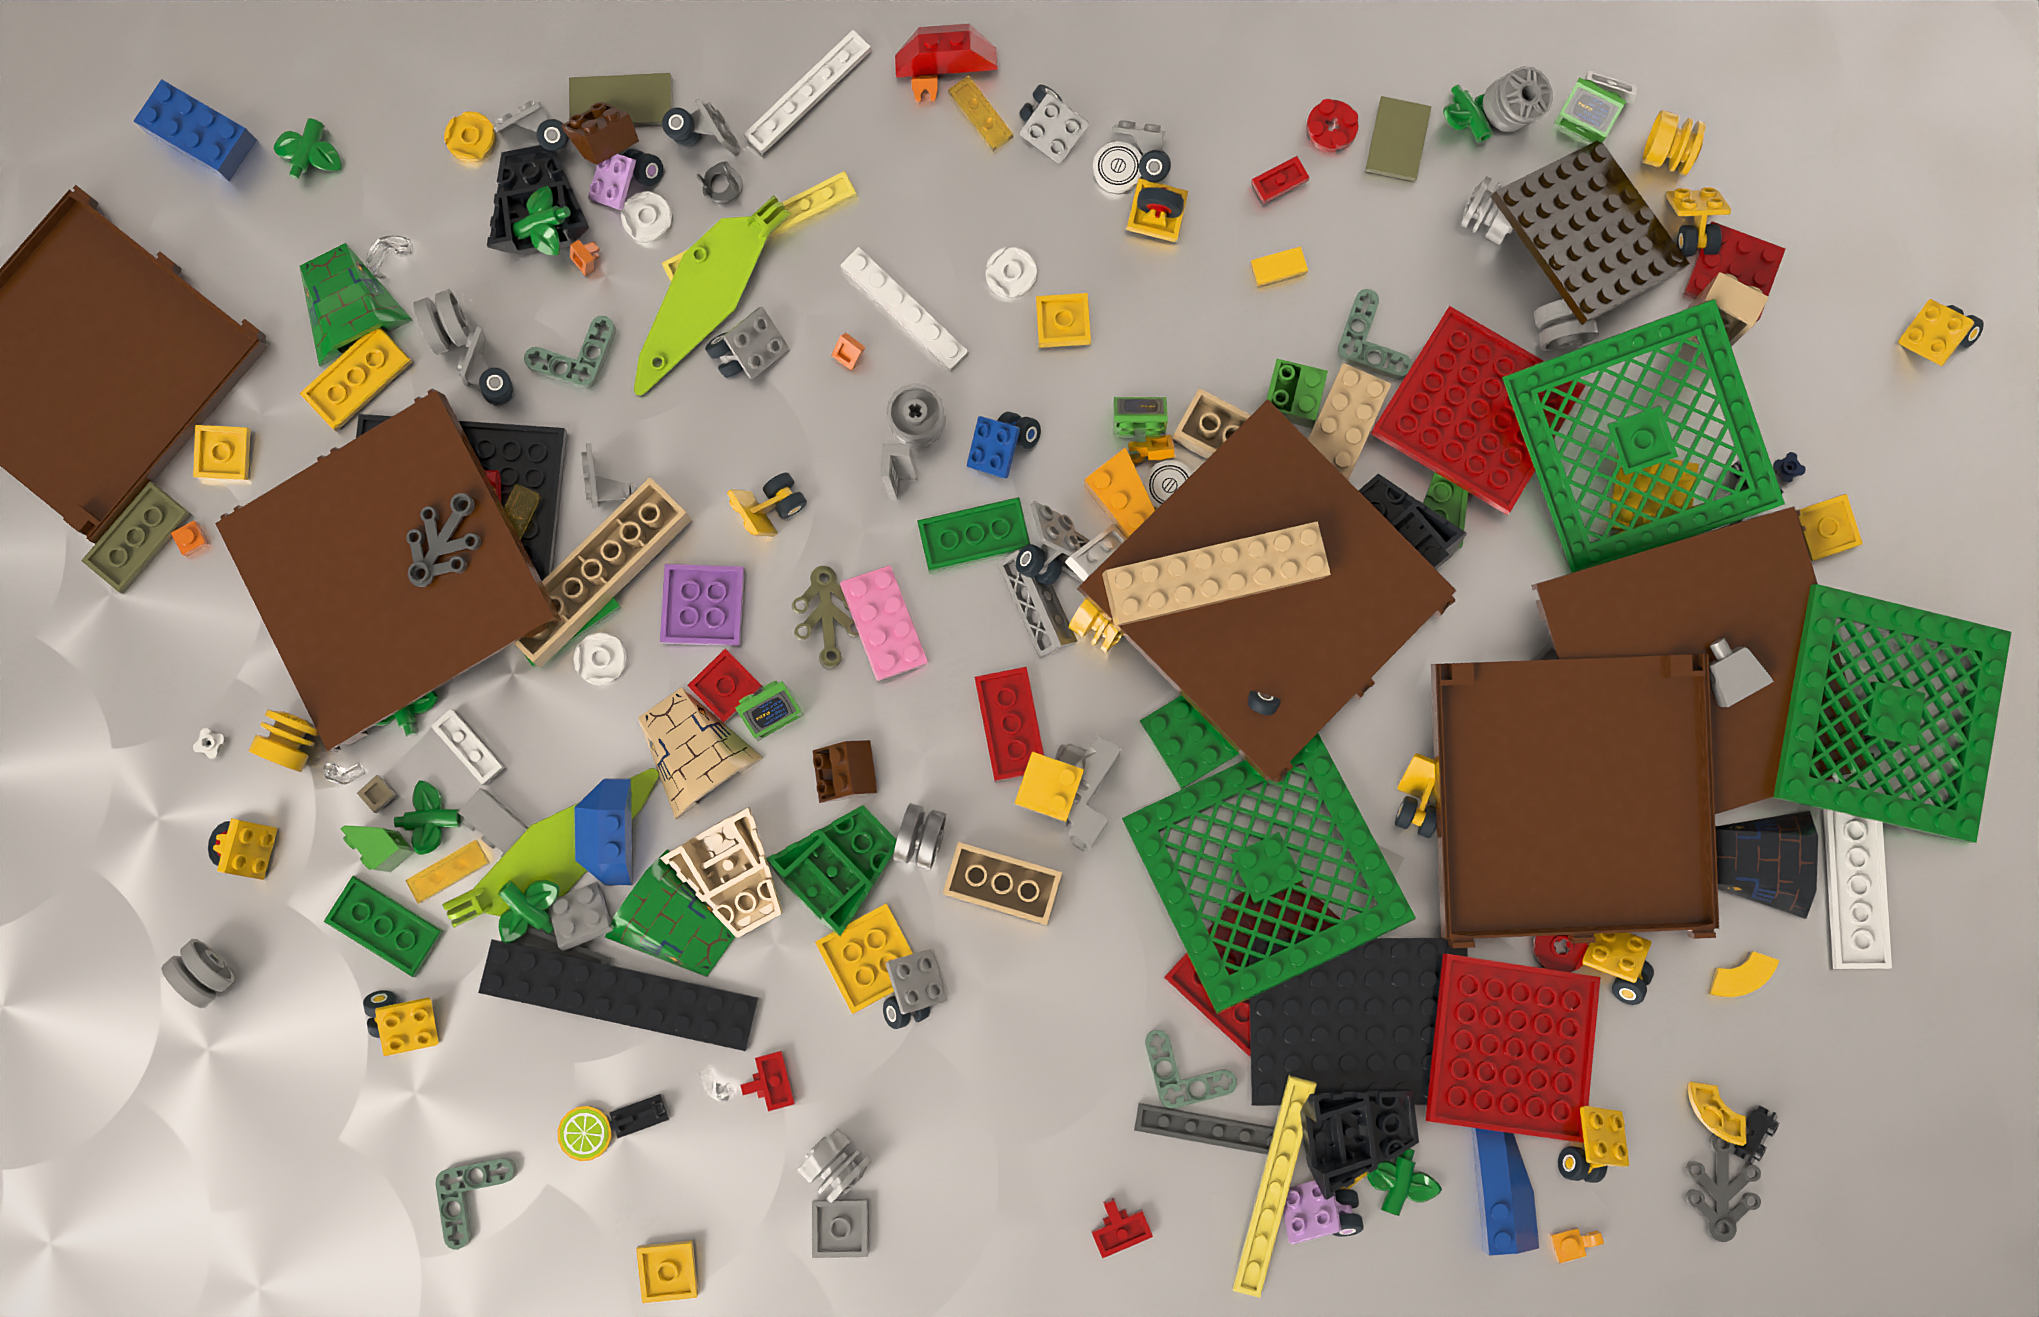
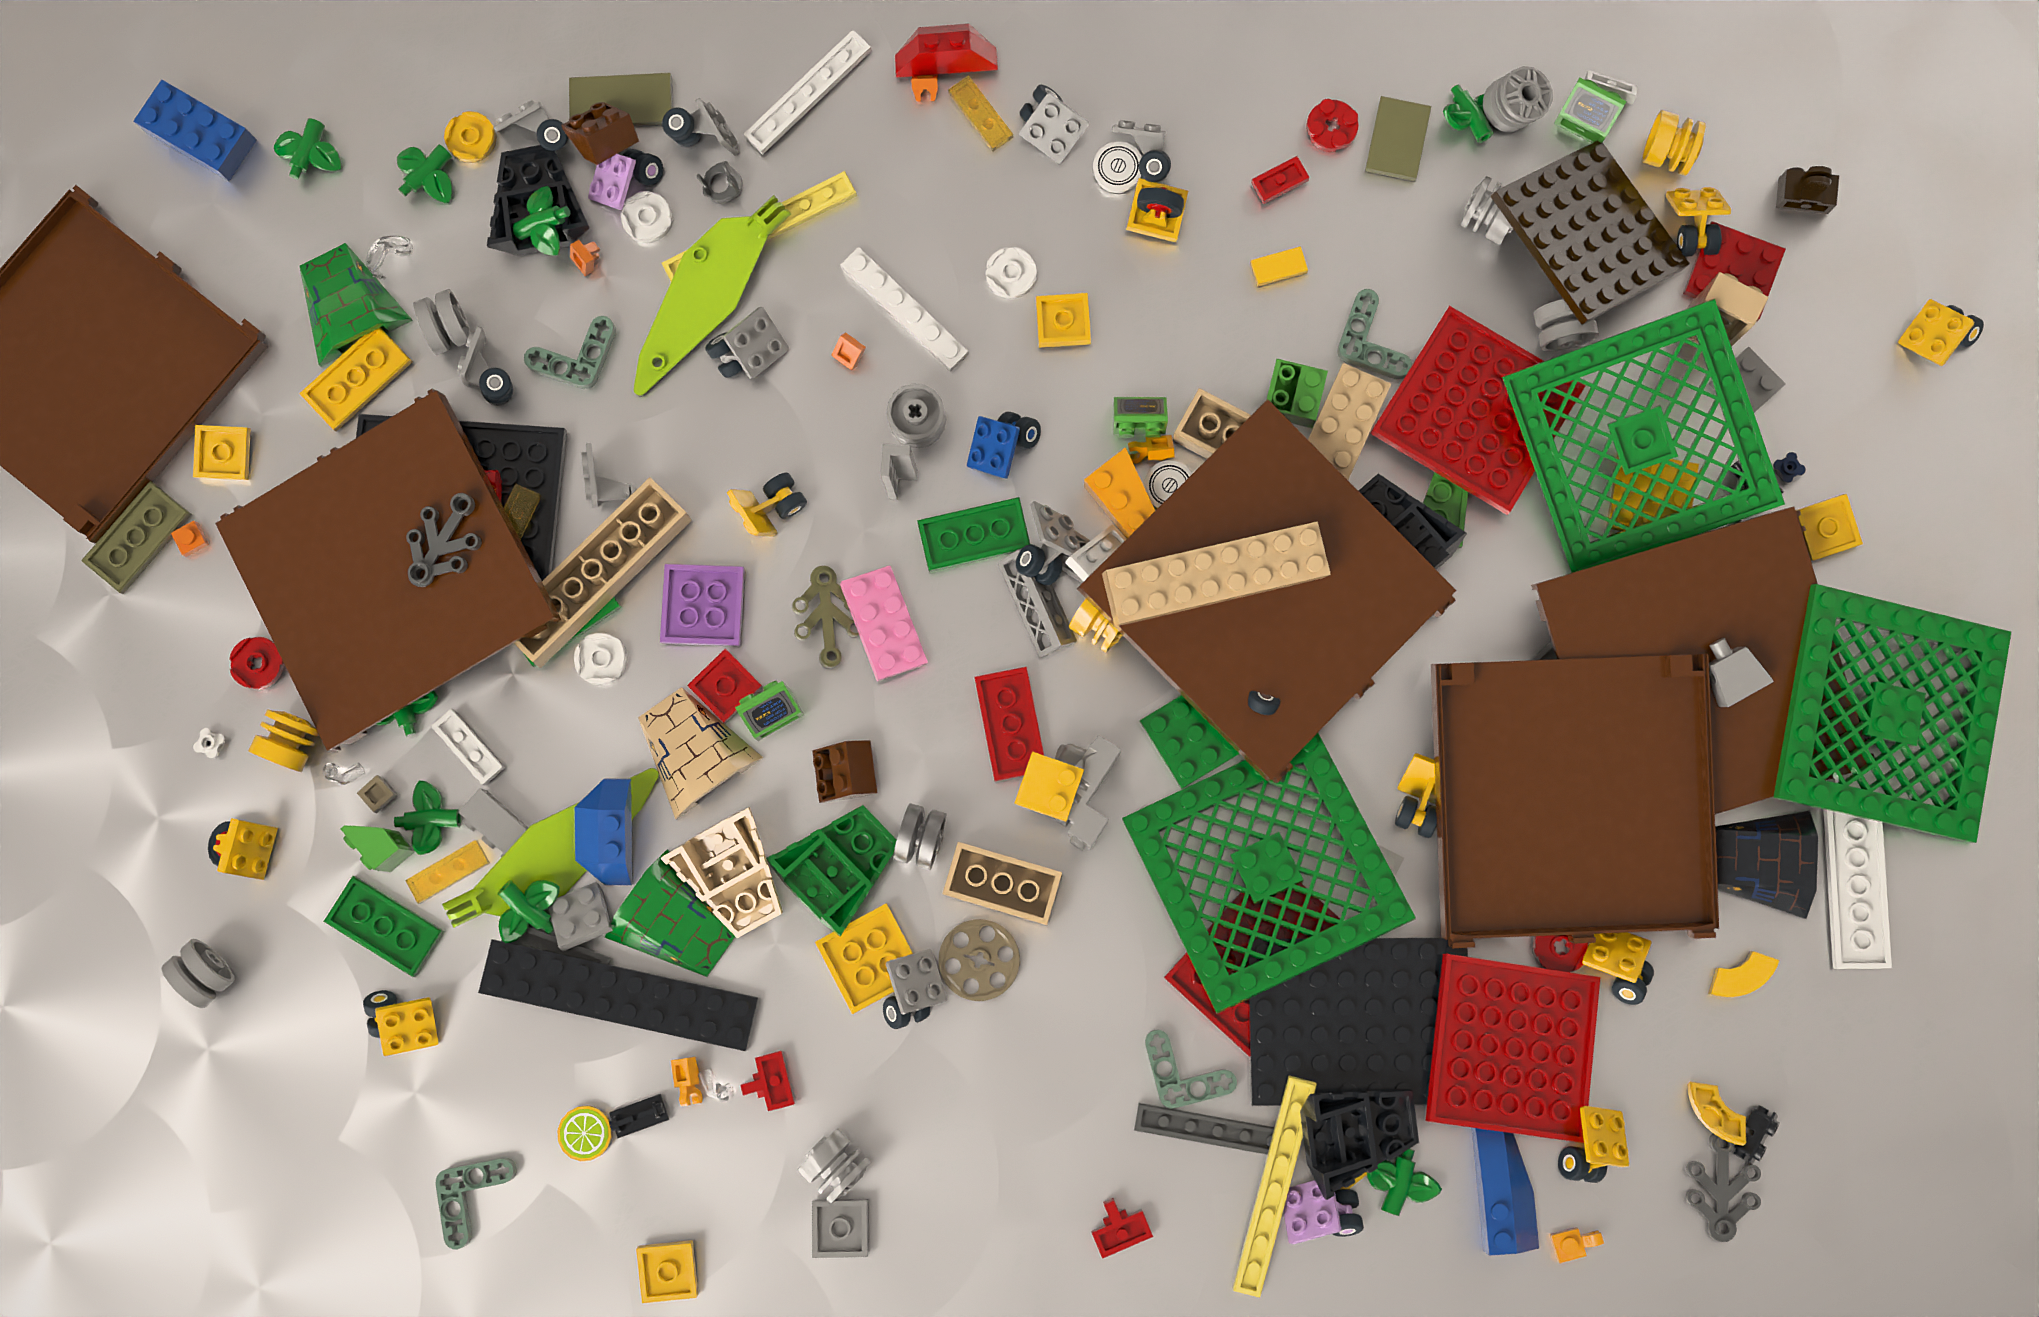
(242, 663): none -> red plate
(426, 172): none -> green plant
(686, 1077): none -> light orange plate
(968, 970): none -> dark tan wedge
(1758, 378): none -> light grey plate
(1808, 190): none -> dark brown brick

